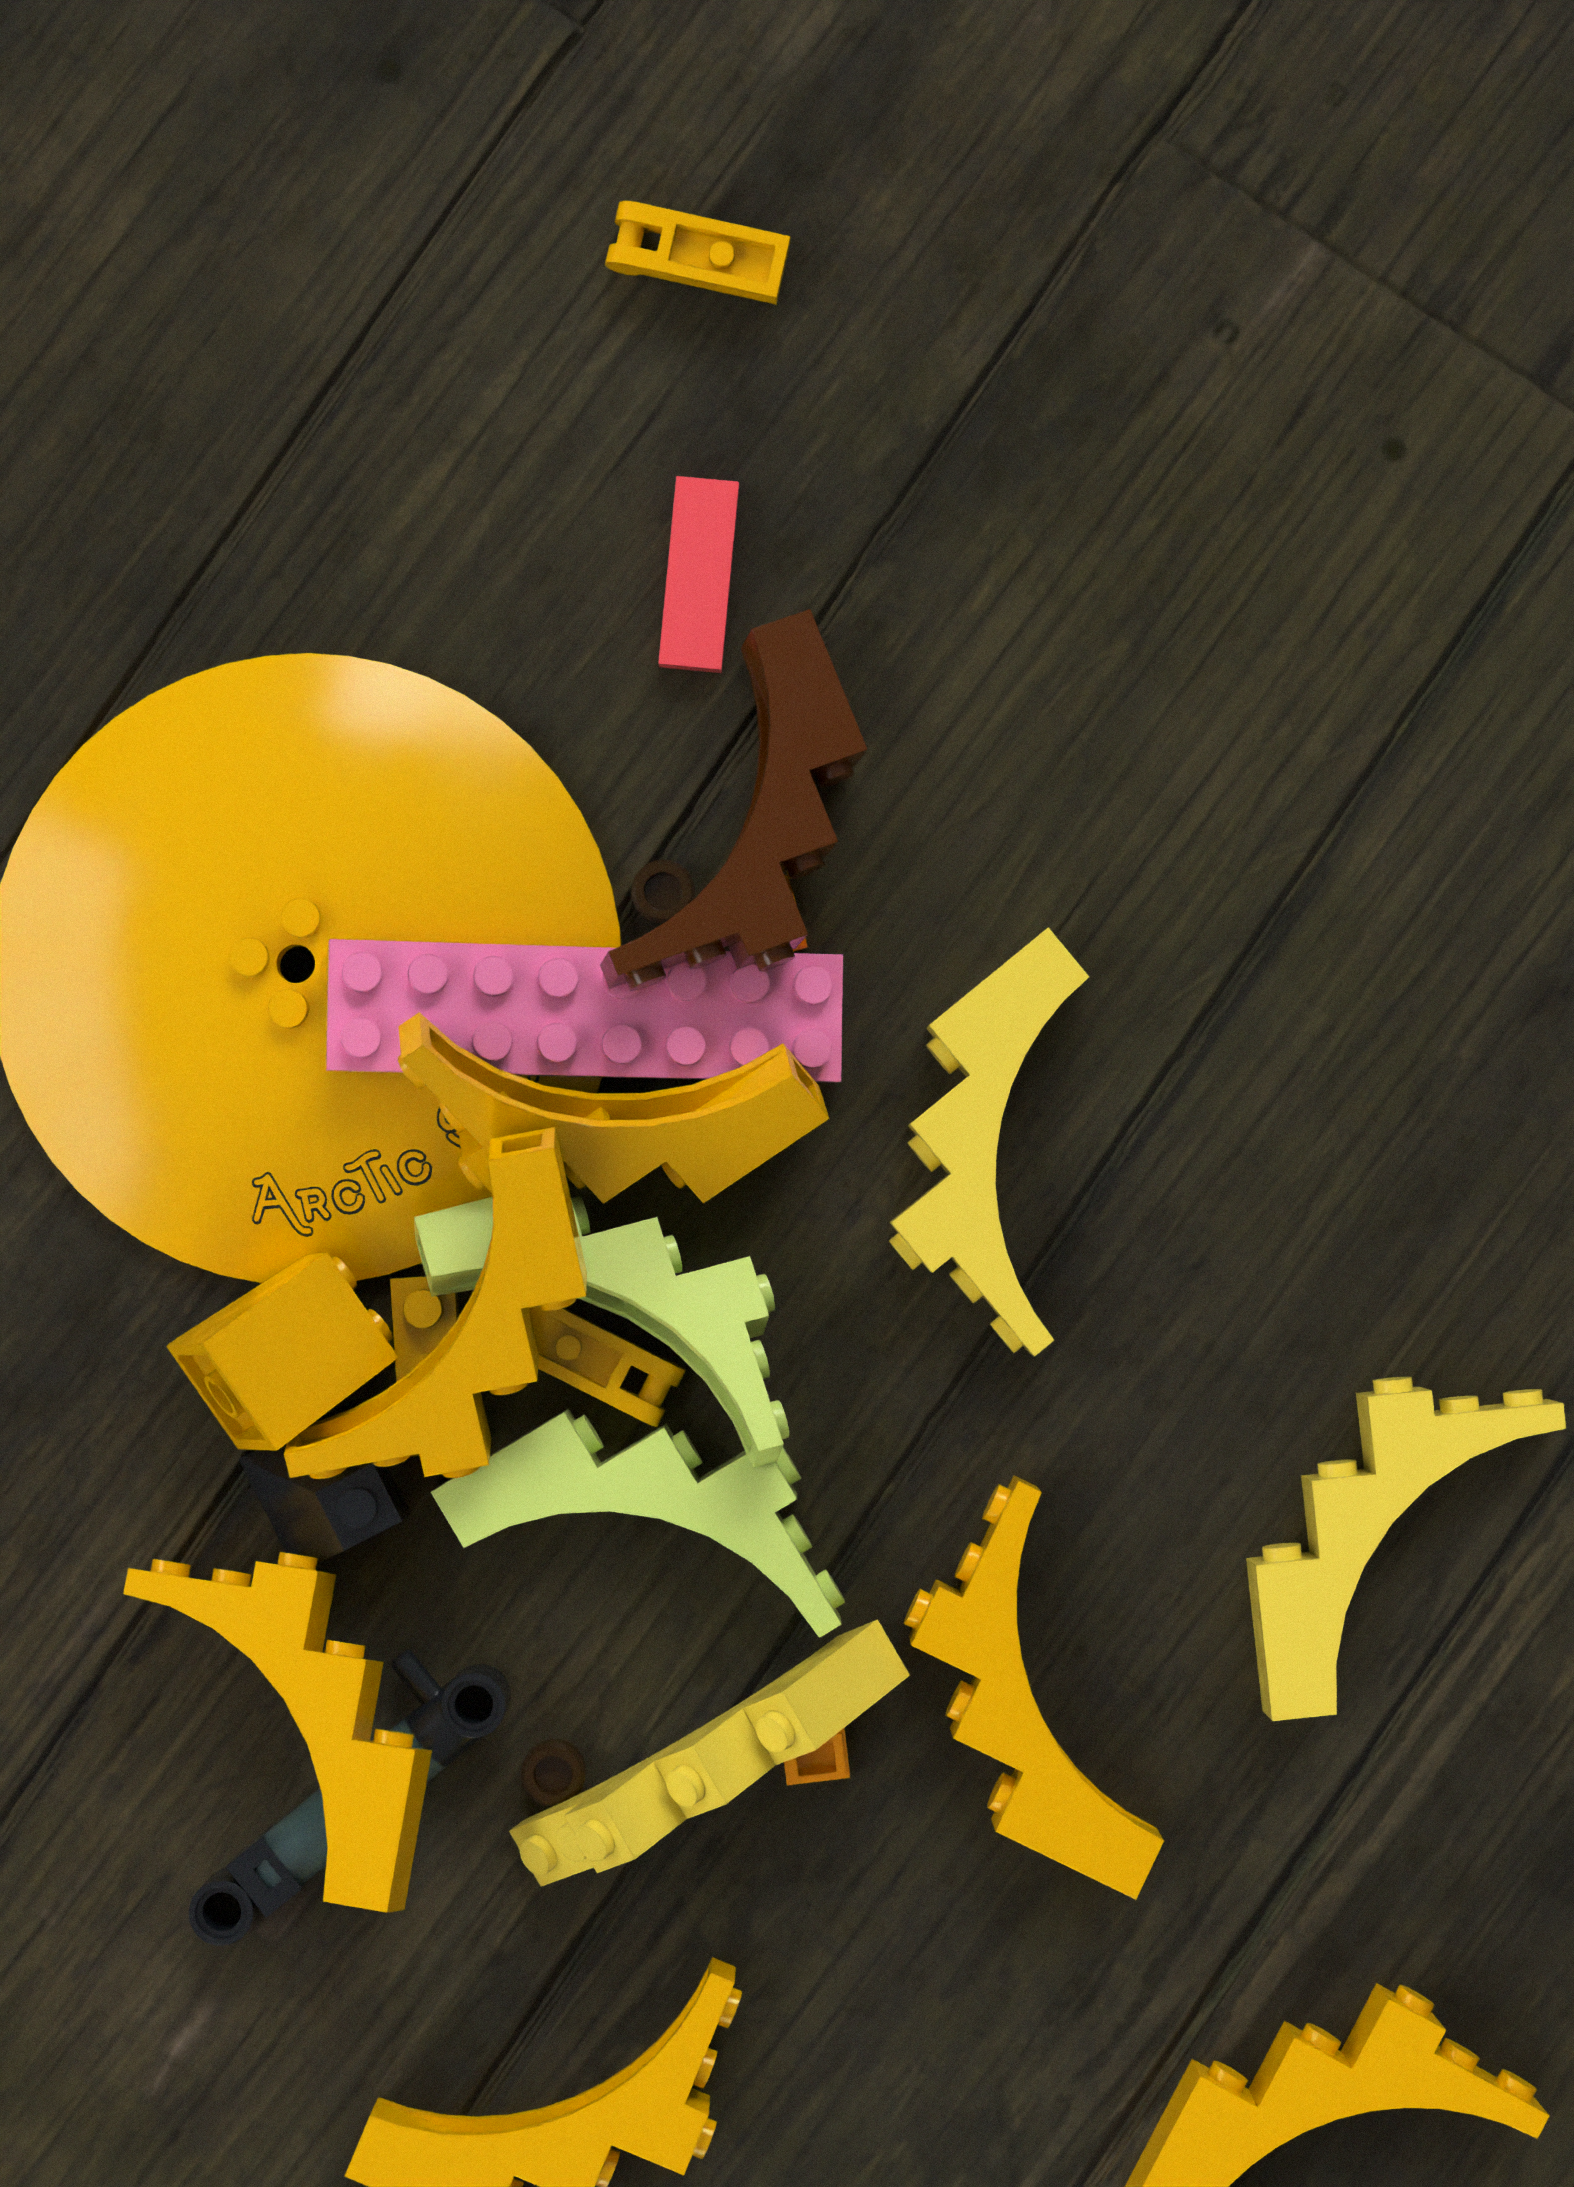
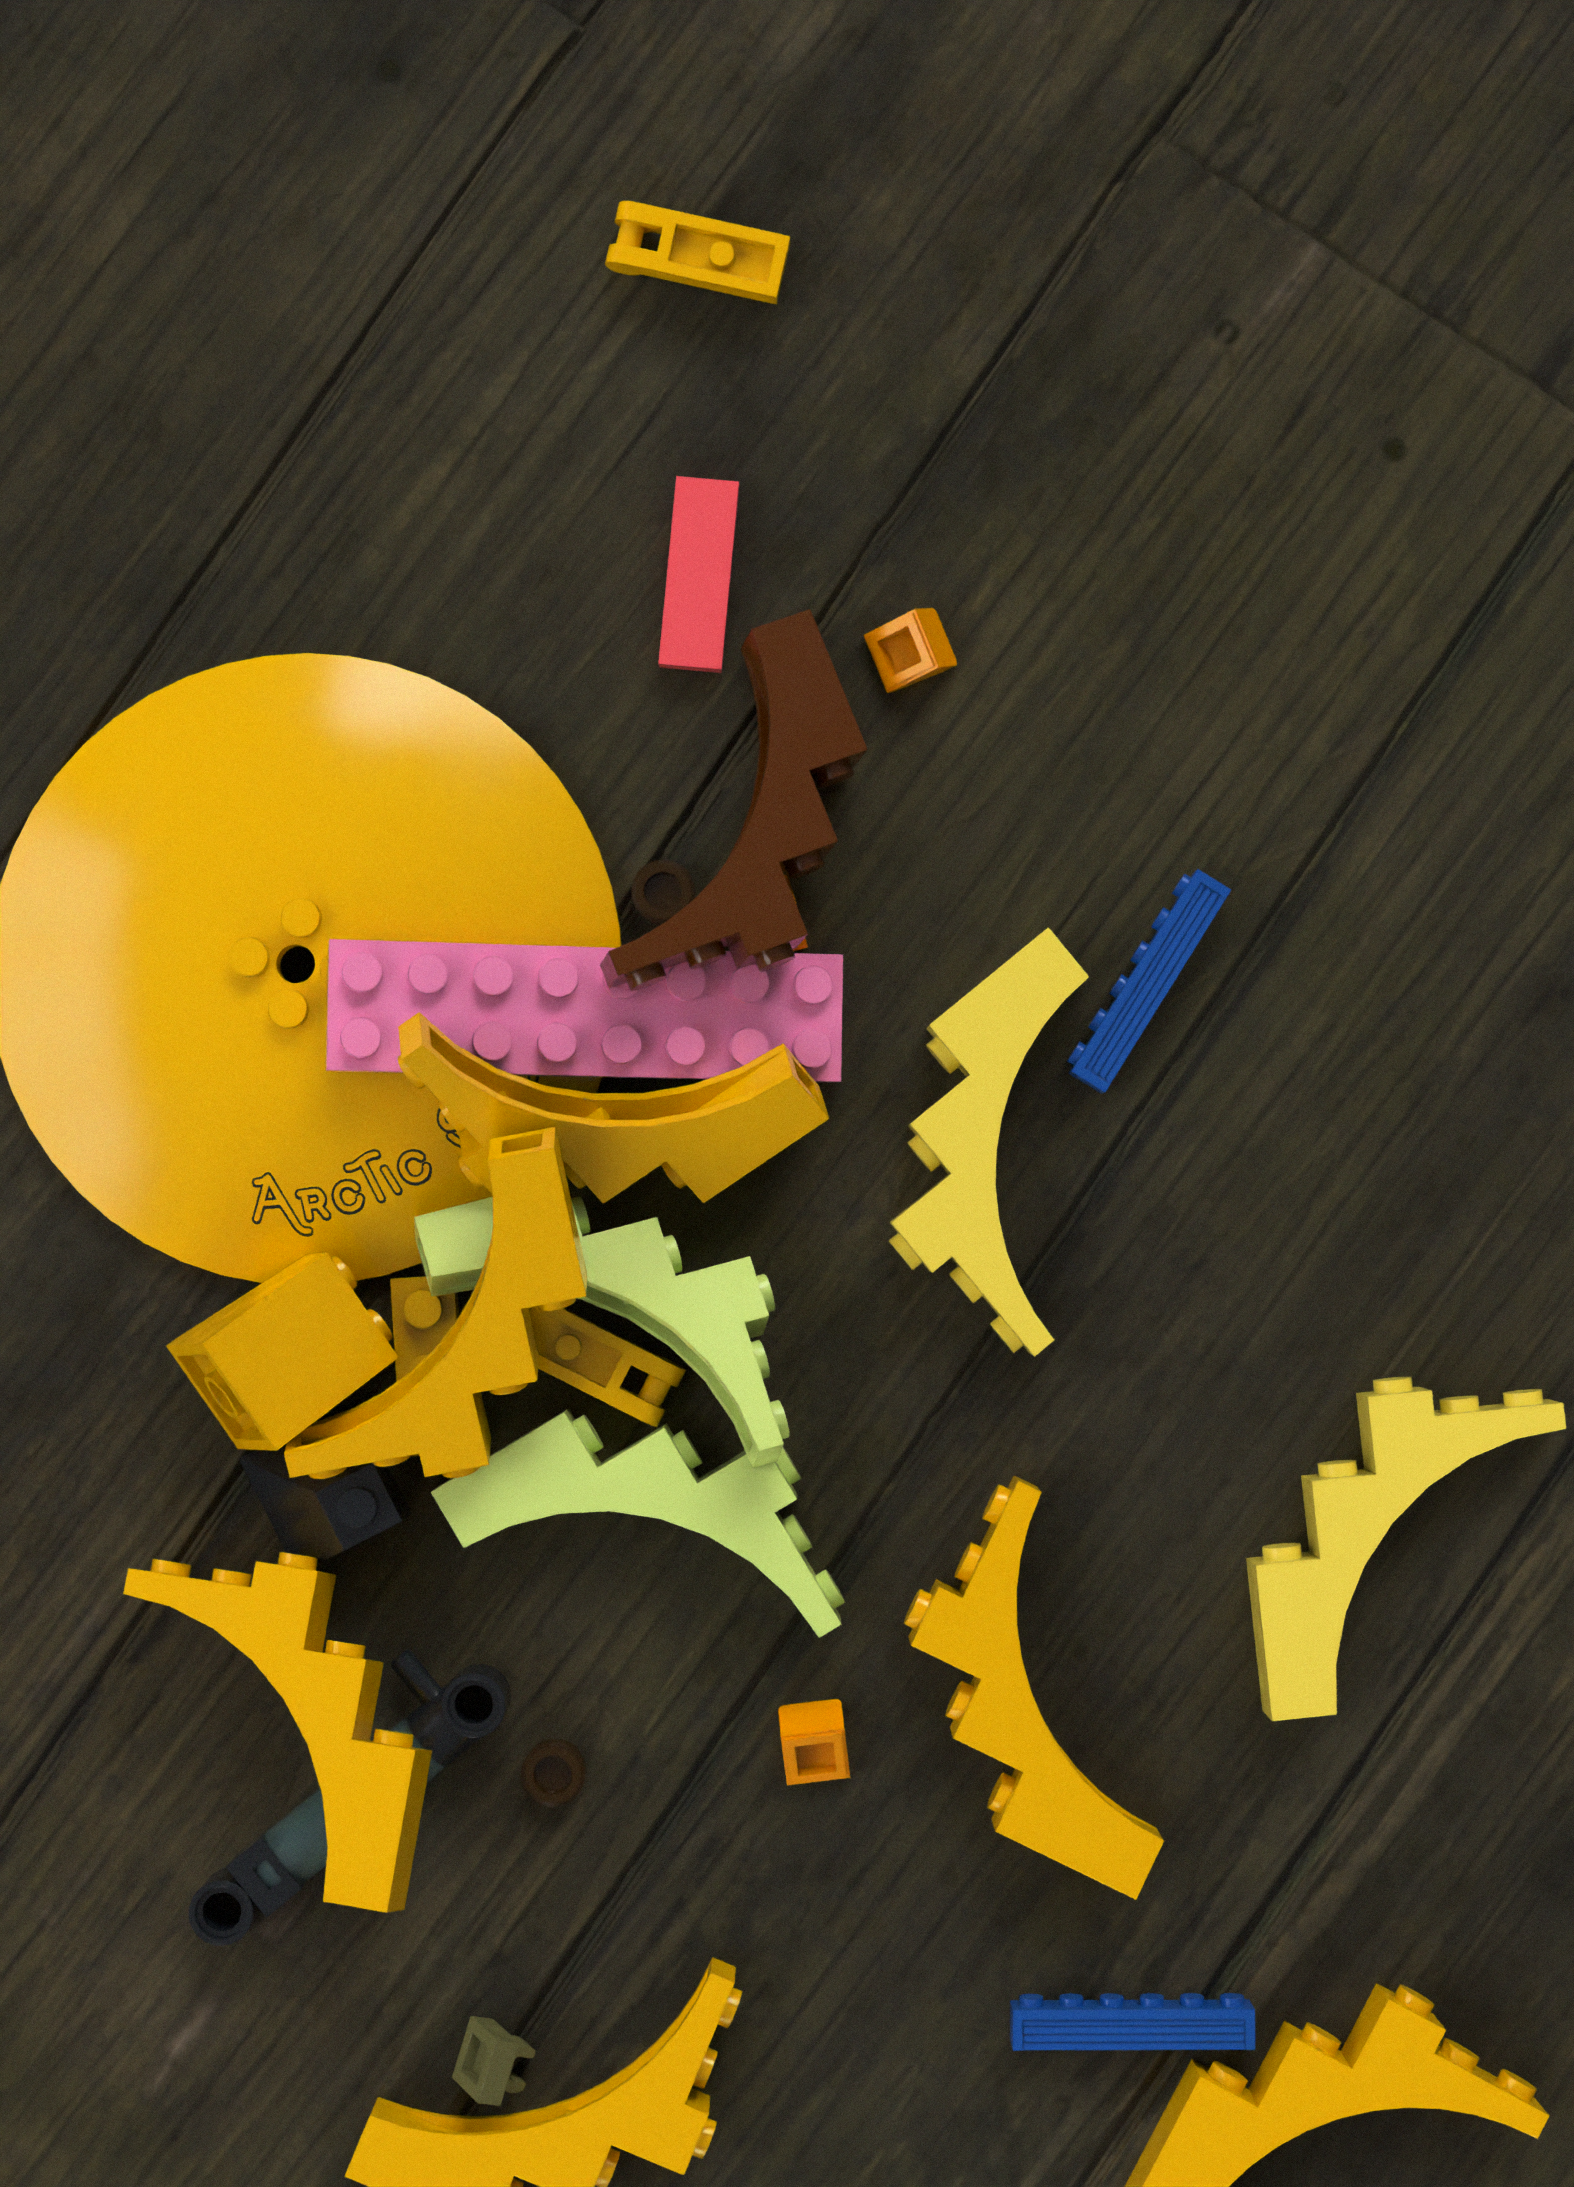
(487, 2061): none -> olive tile
(713, 1763): light yellow arch -> none
(910, 649): none -> light orange slope
(1132, 2024): none -> blue piece
(1149, 981): none -> blue piece

